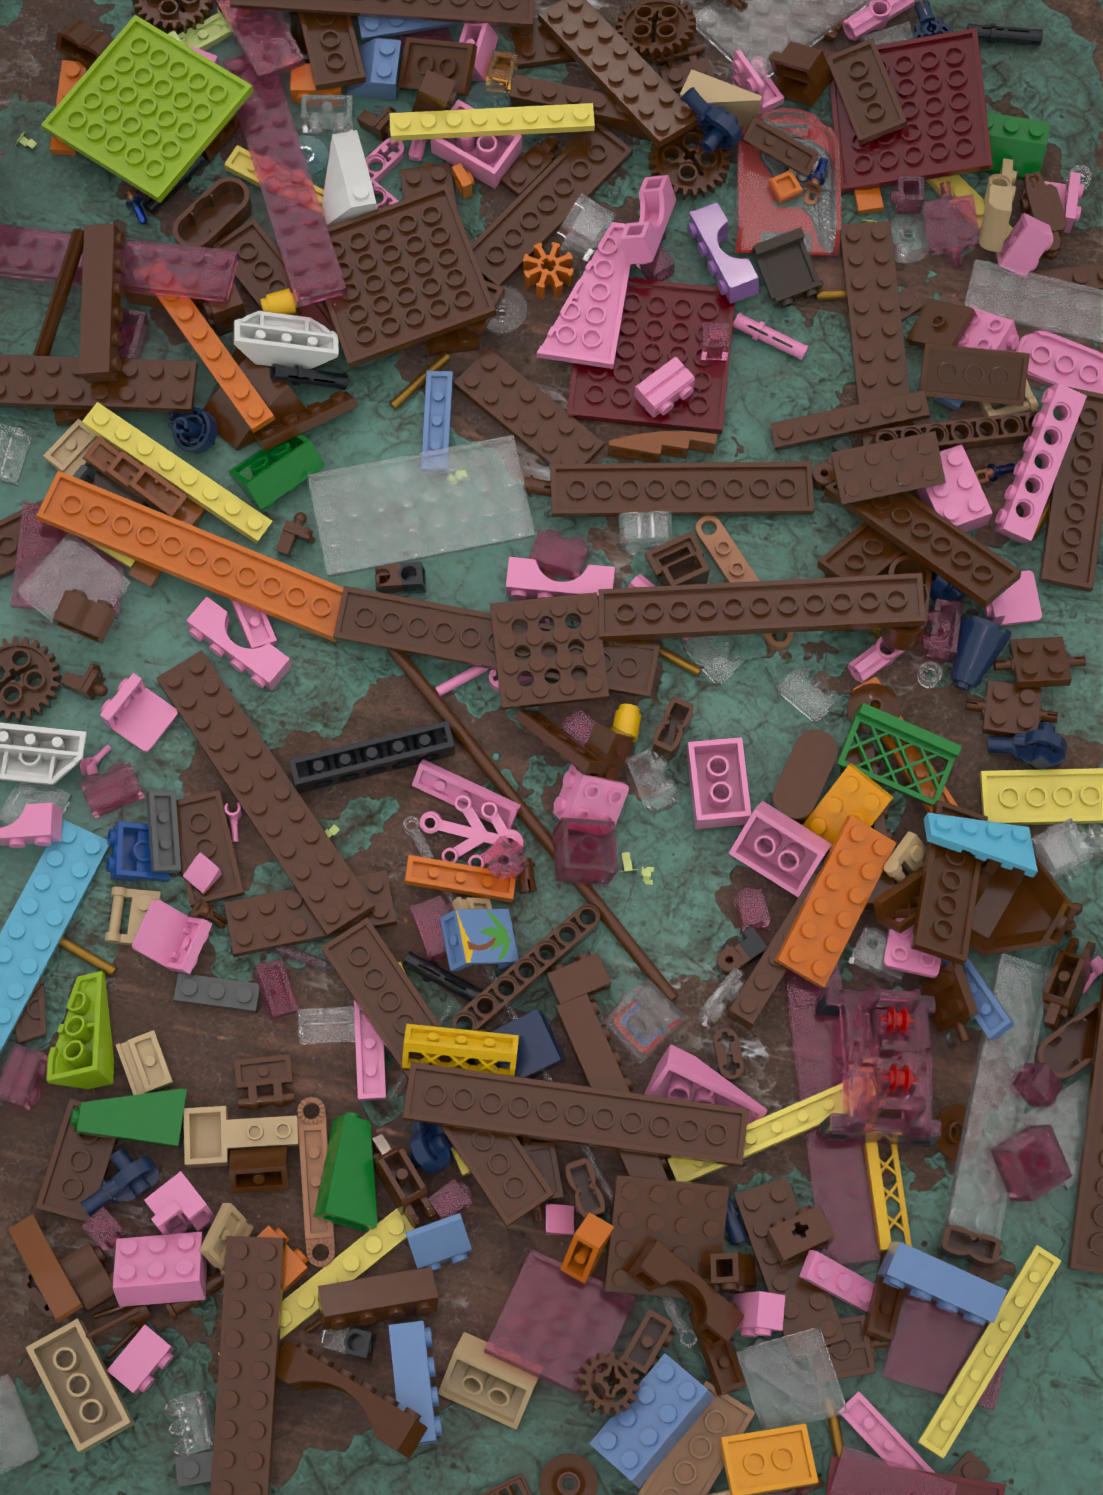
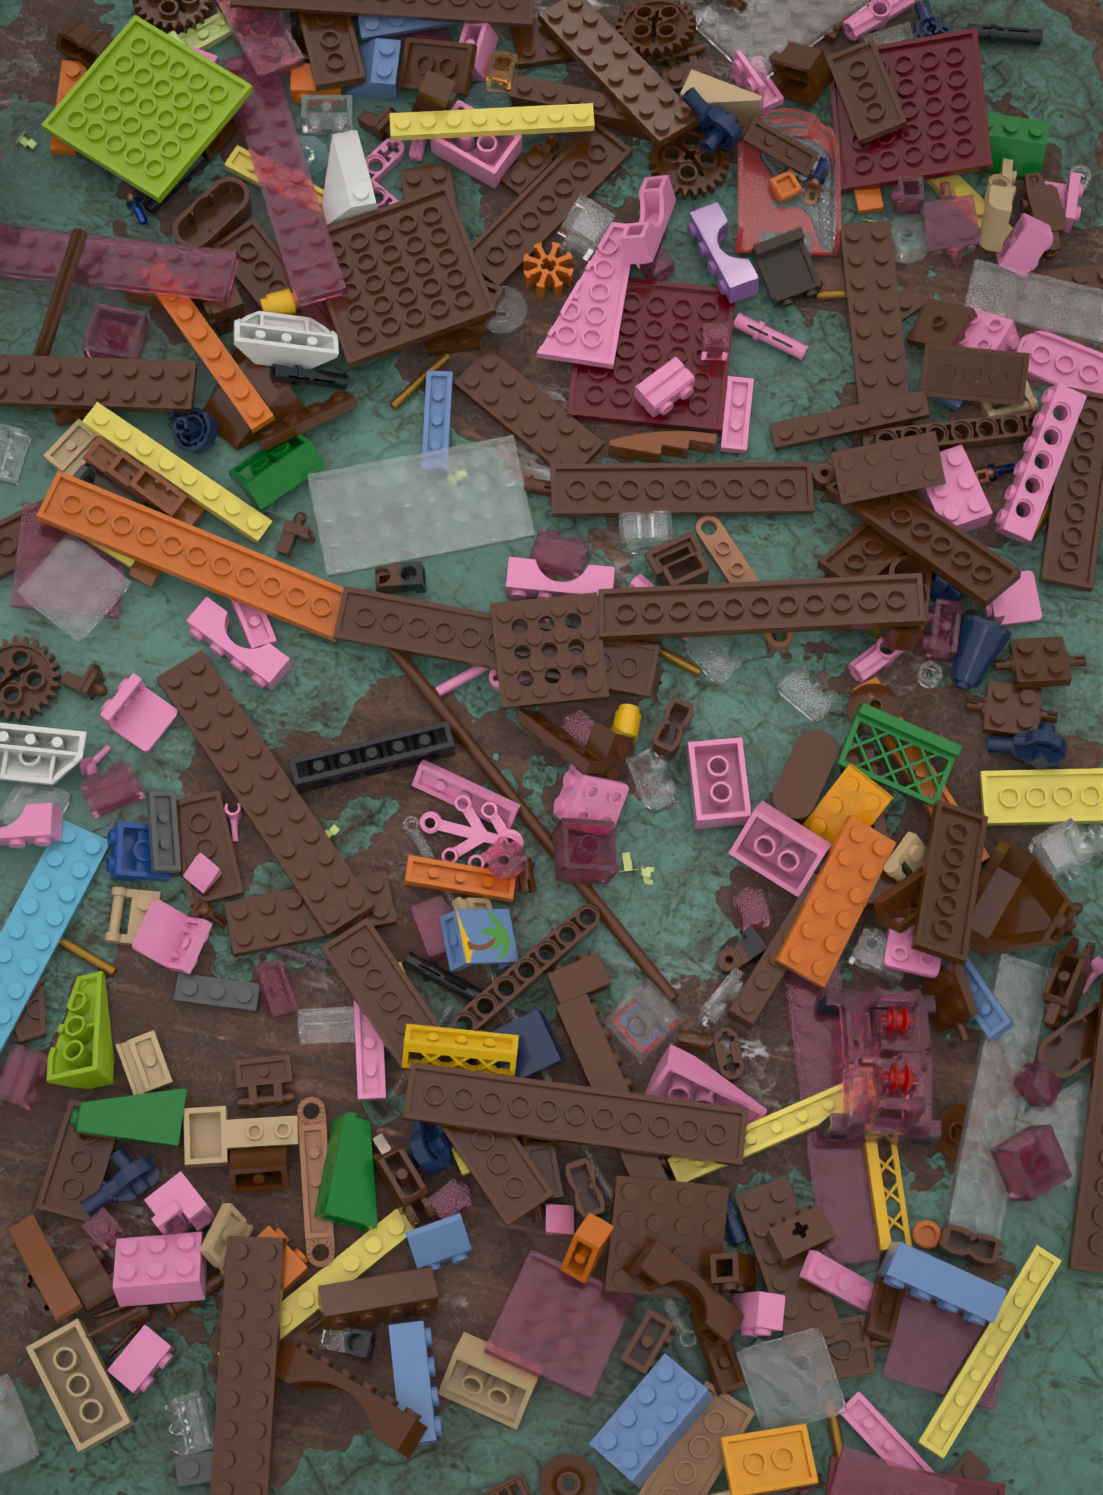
(84, 616): reddish brown brick -> none
(101, 303): reddish brown brick -> none
(463, 180): orange plate -> none
(617, 1376): reddish brown gear -> none
(694, 1040): none -> reddish brown pin
(737, 415): none -> bright pink plate
(926, 1234): none -> orange tile
(984, 839): medium azure wing -> none

